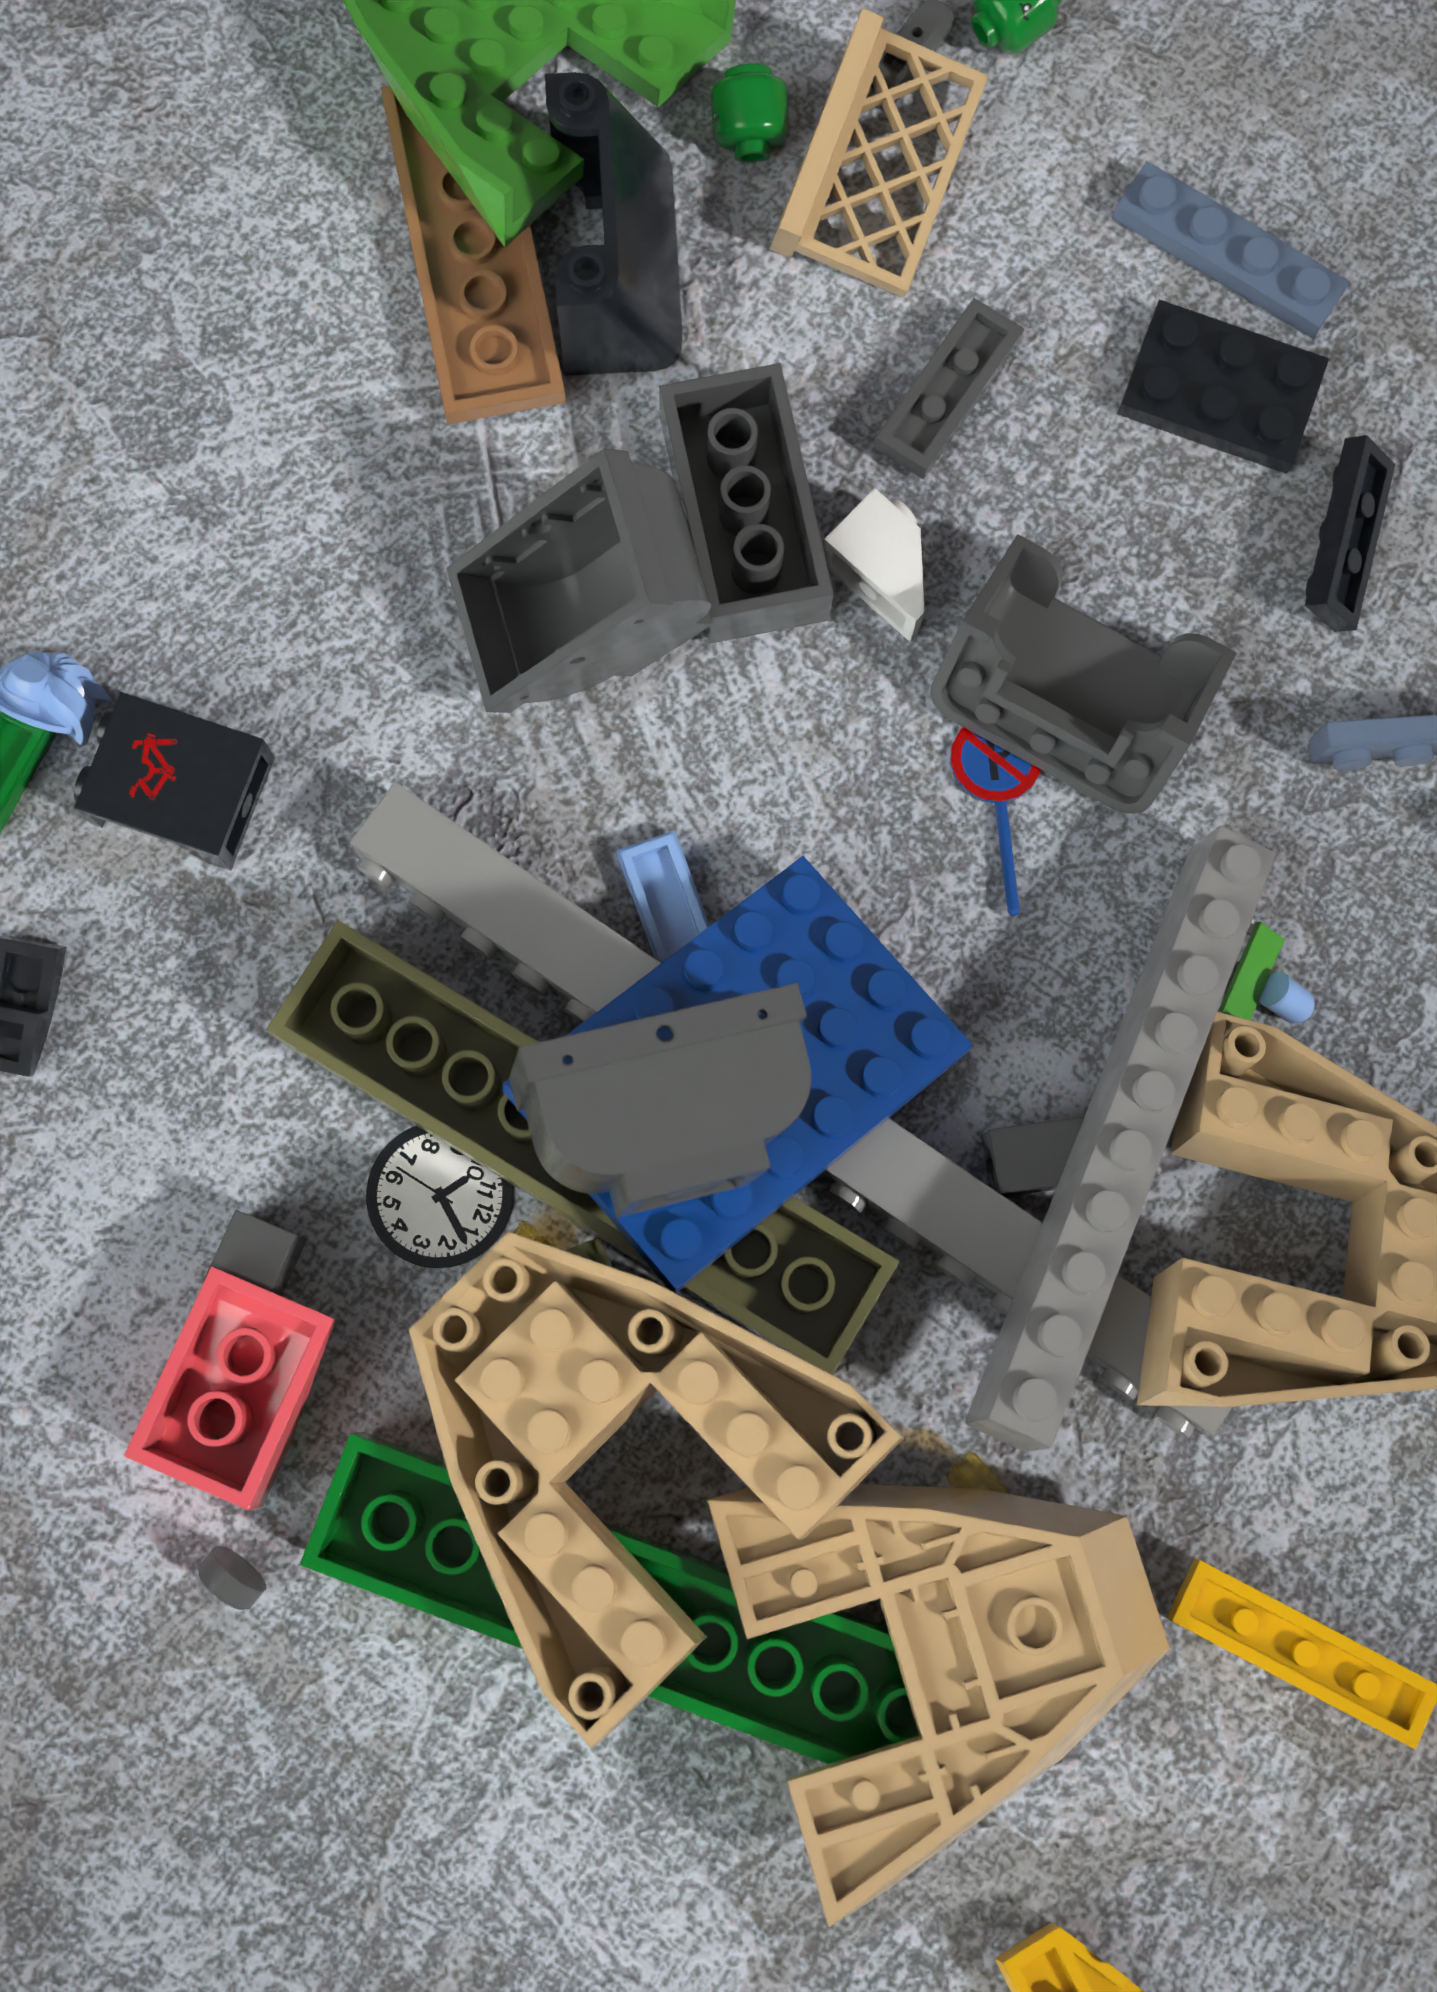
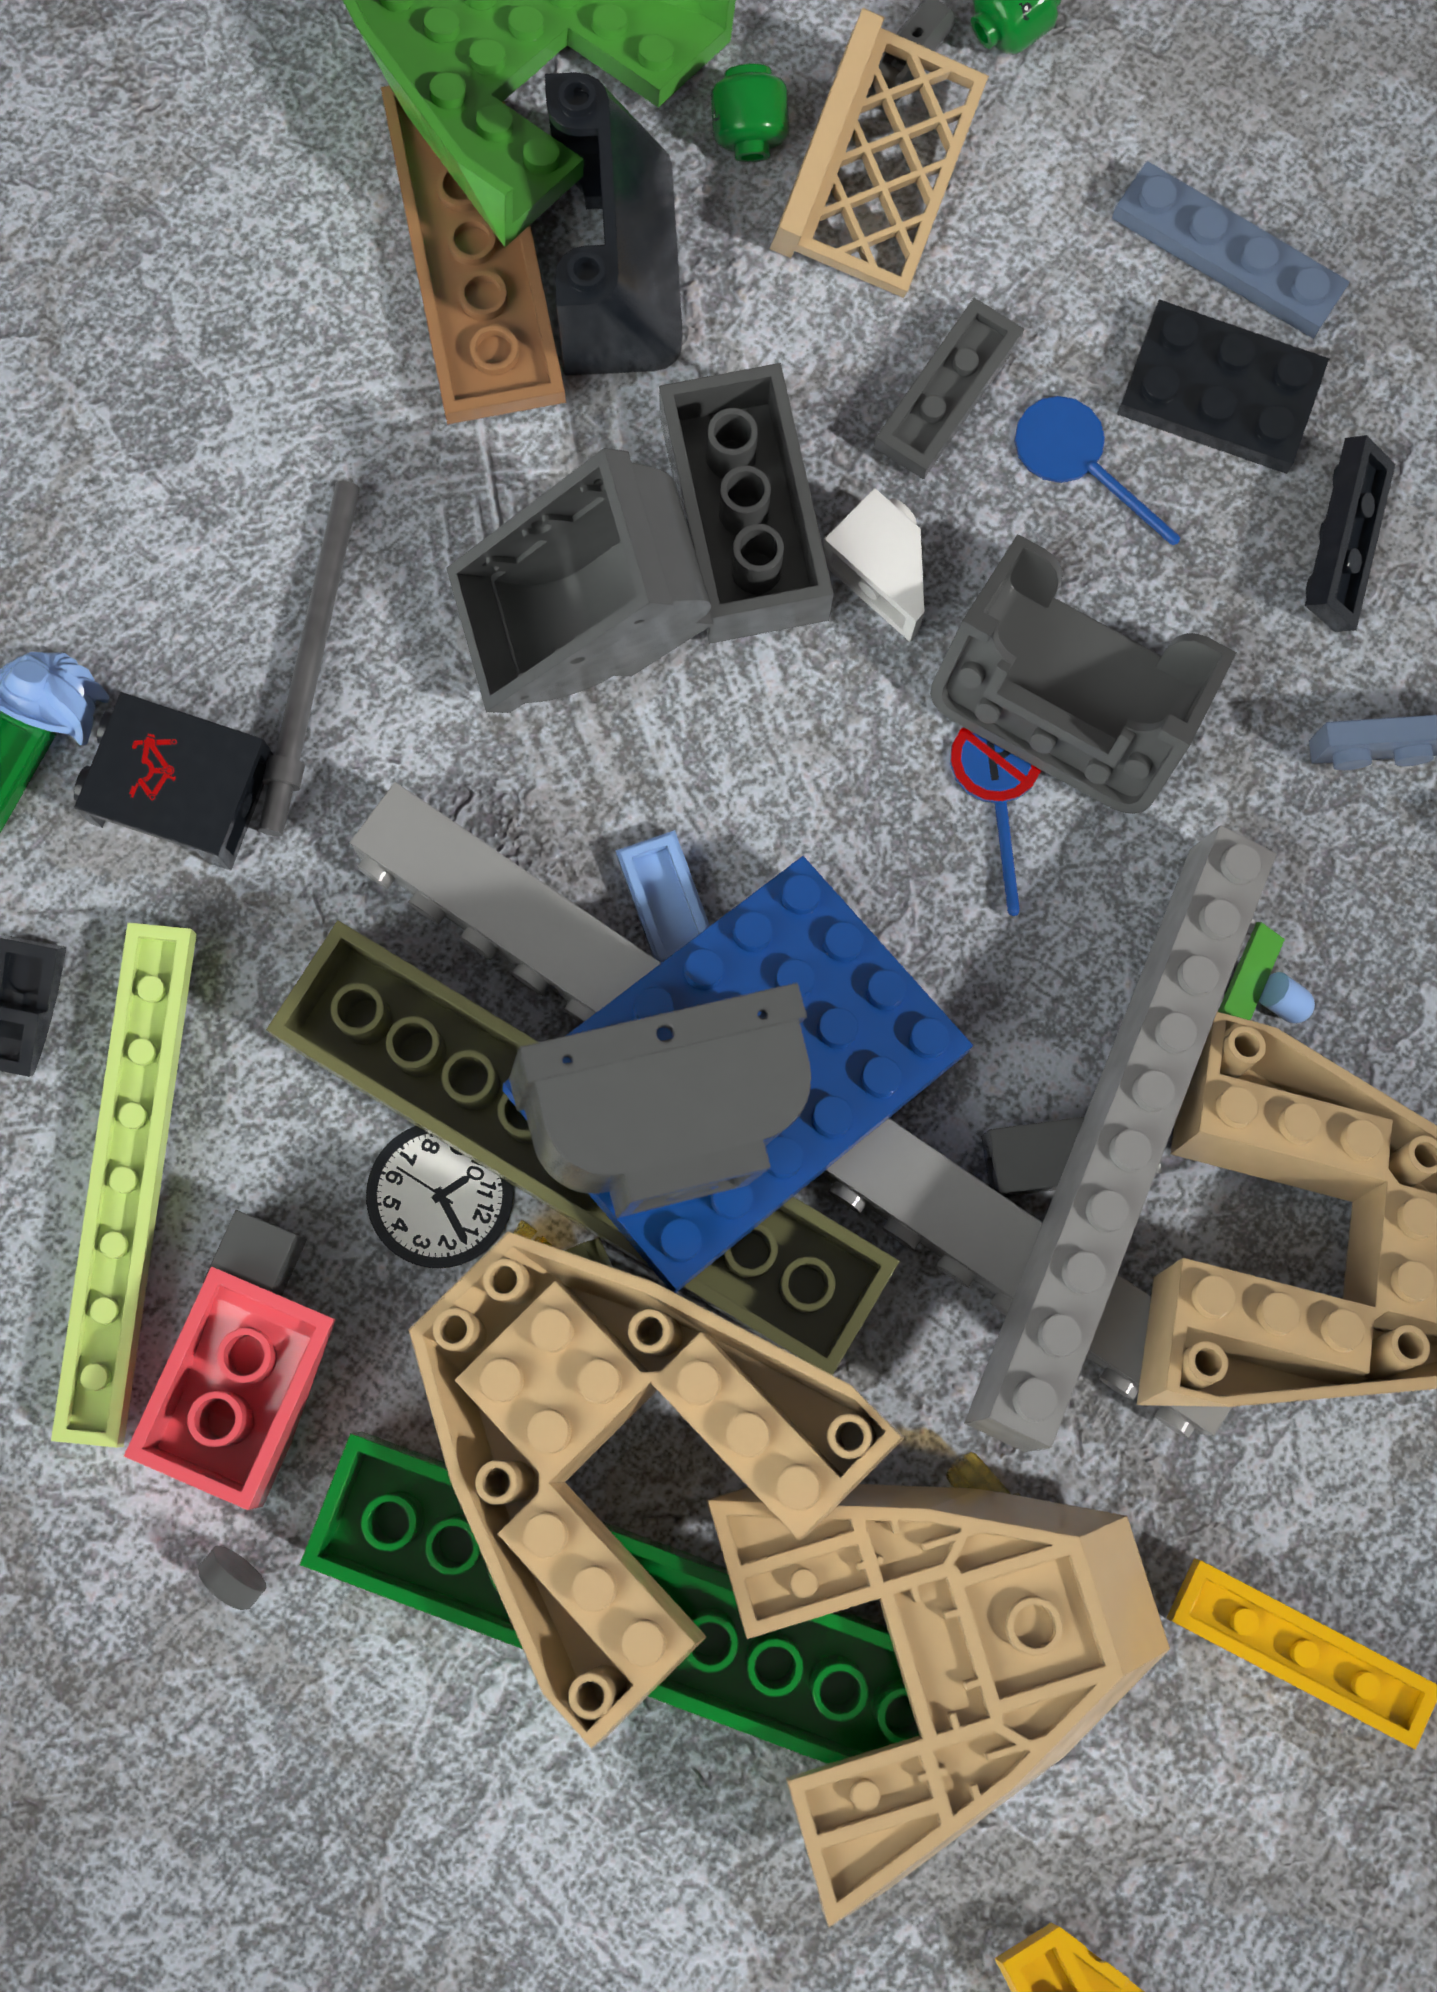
(124, 1187): none -> yellowish green plate
(284, 769): none -> flat silver bar
(1064, 441): none -> blue piece

